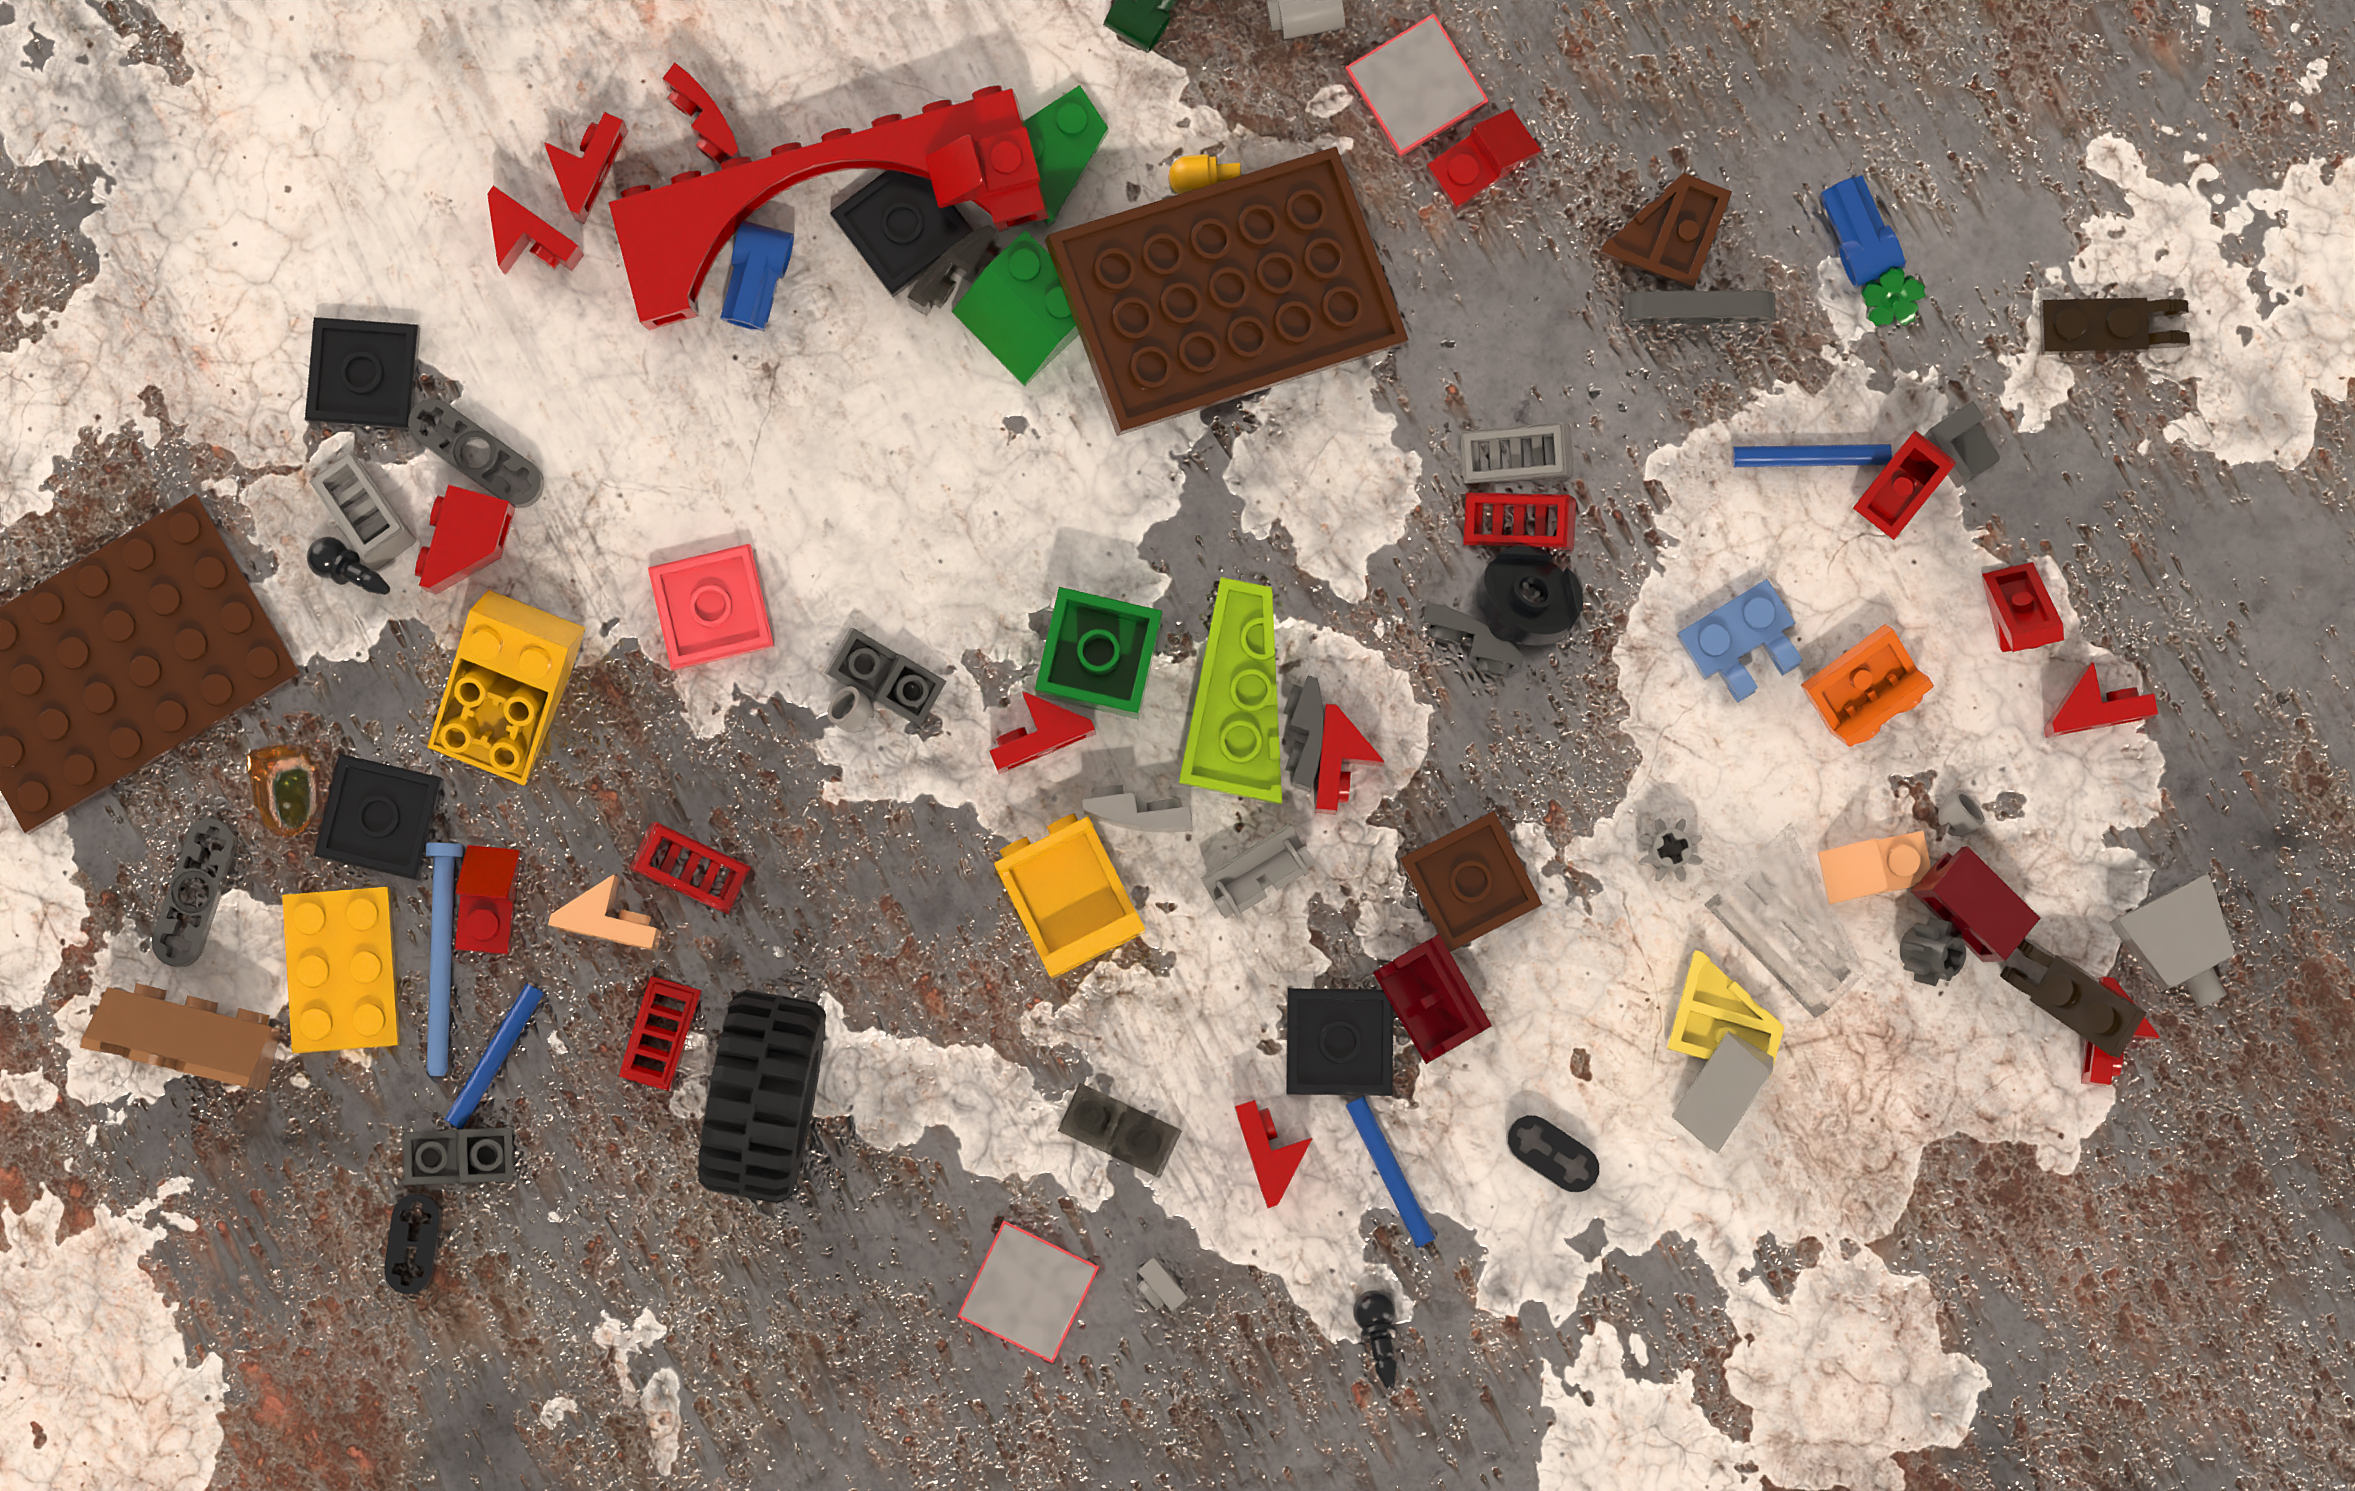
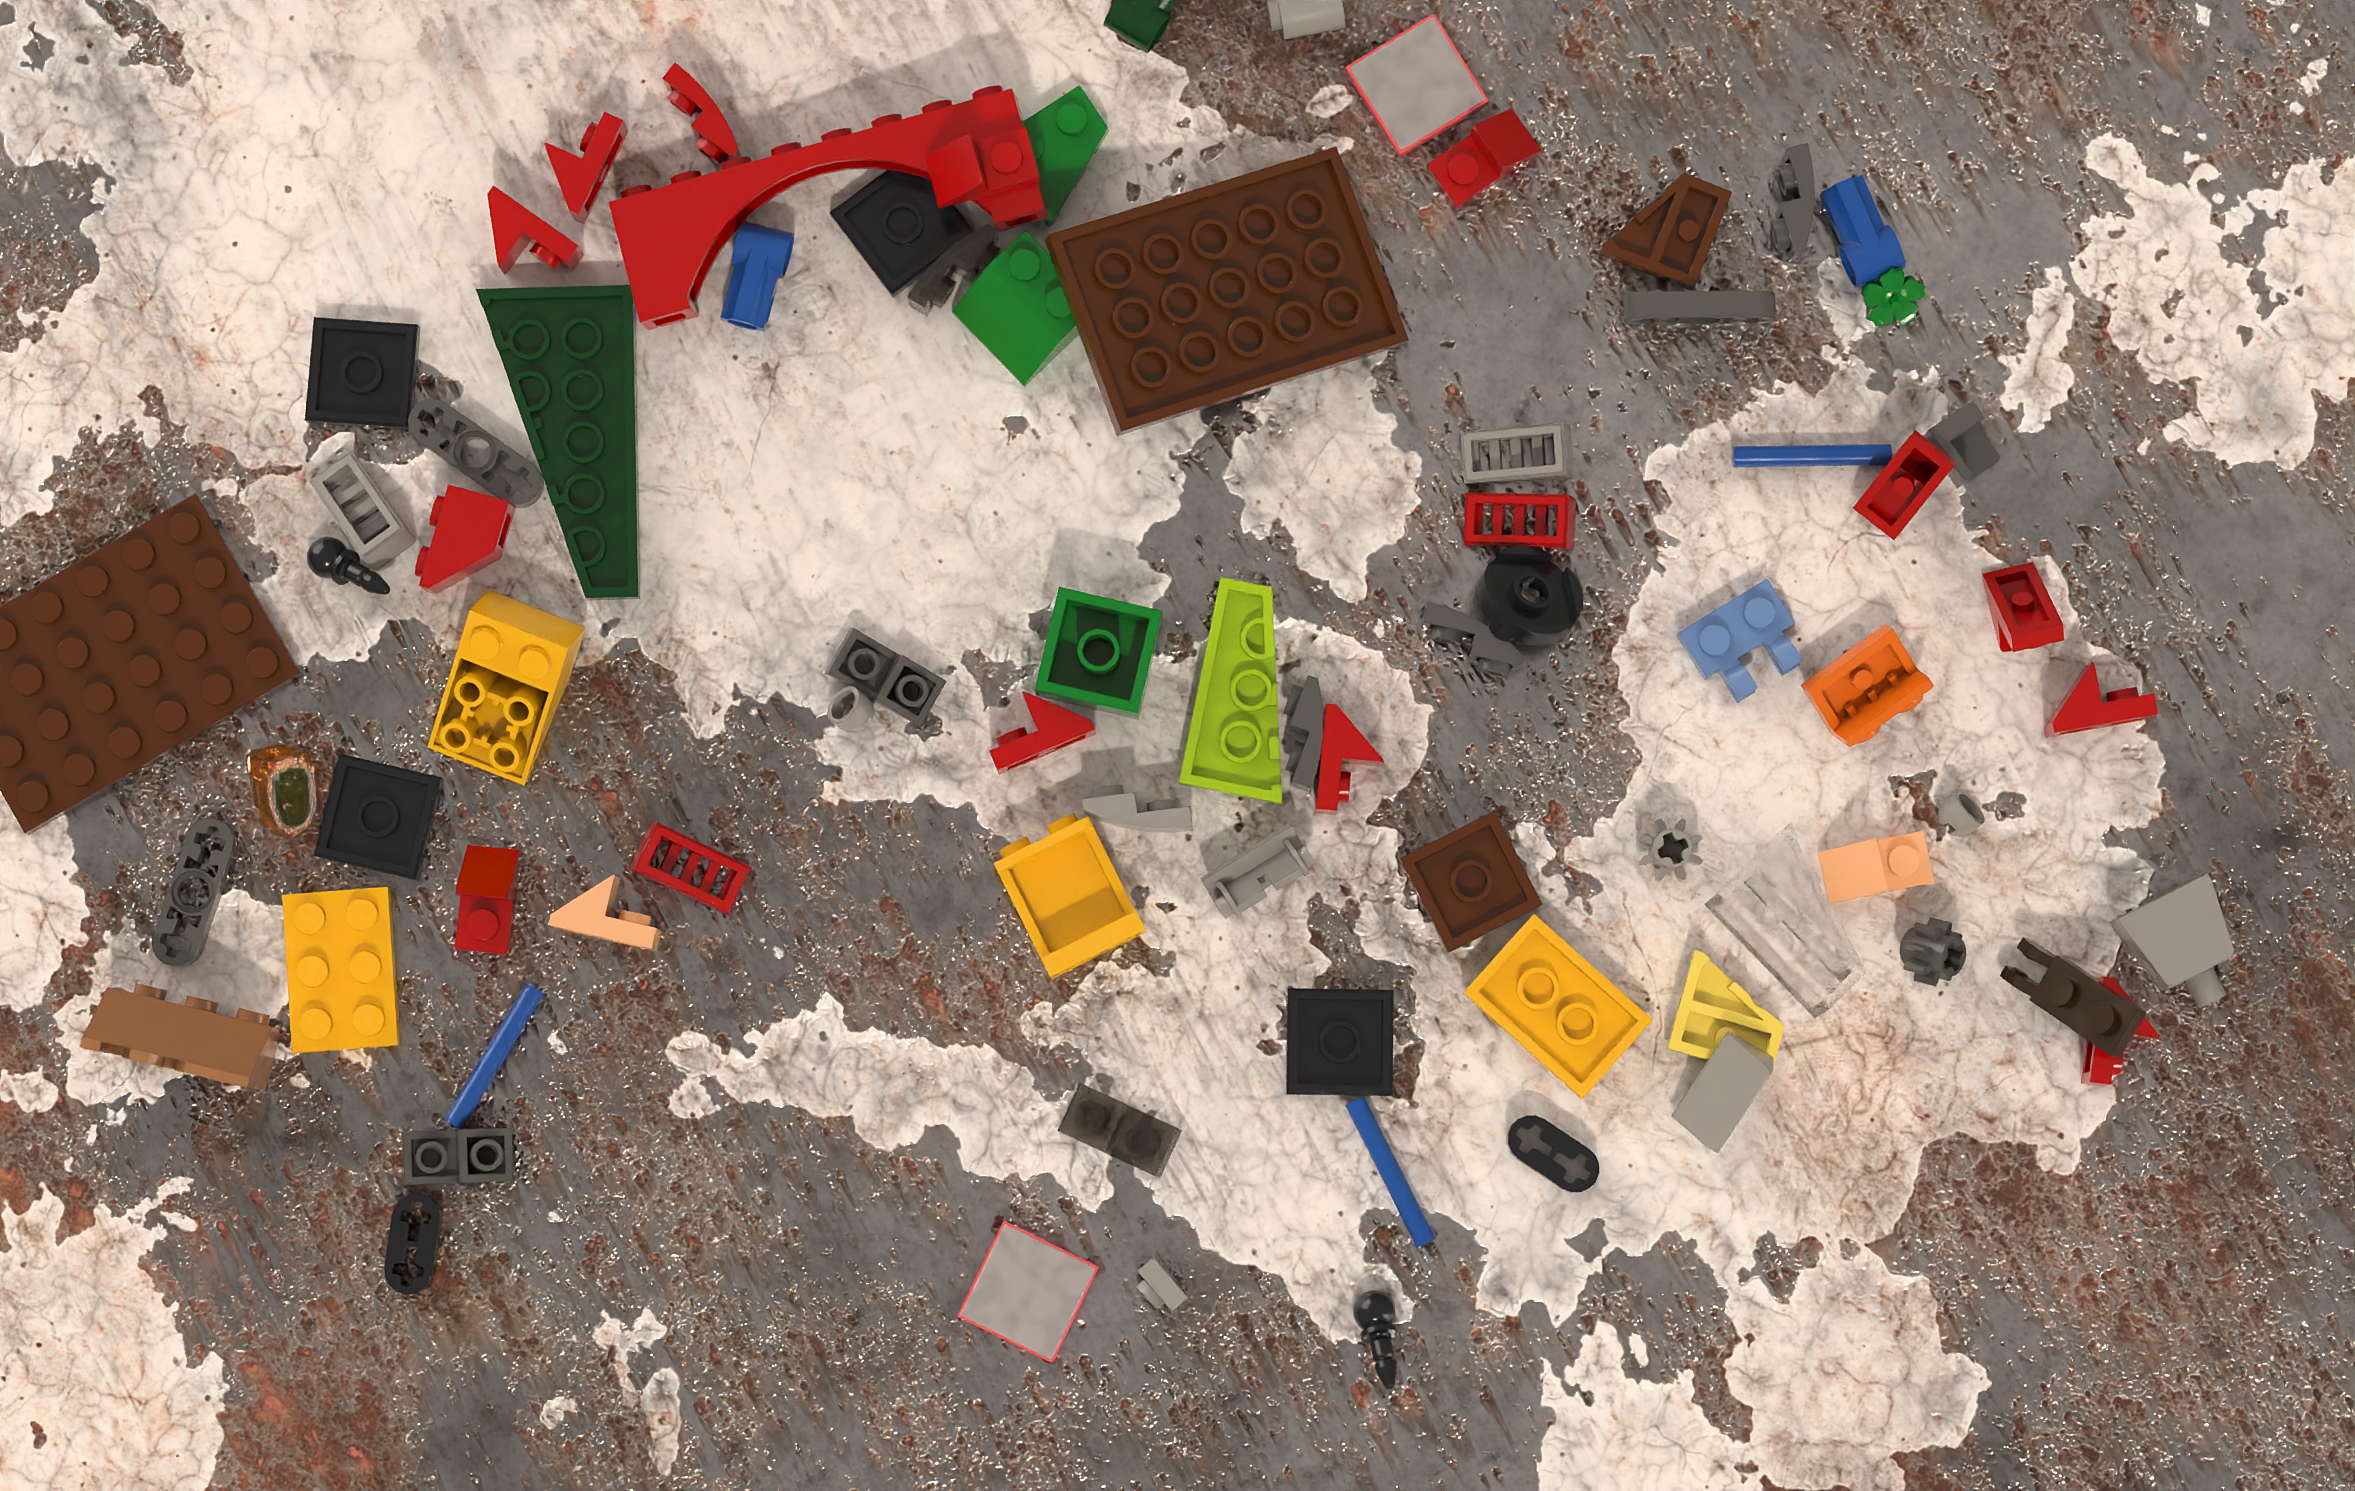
(440, 954): medium blue bar -> none
(577, 396): none -> dark green wing
(666, 1079): red slope -> none
(711, 607): coral tile -> none
(761, 1096): black tyre -> none
(1199, 171): yellow cylinder -> none
(1275, 1167): red slope -> none
(1432, 999): dark red hinge -> none
(1557, 1006): none -> yellow plate
(1795, 217): none -> dark grey slope
(1977, 905): dark red hinge -> none
(2107, 325): dark brown hinge -> none

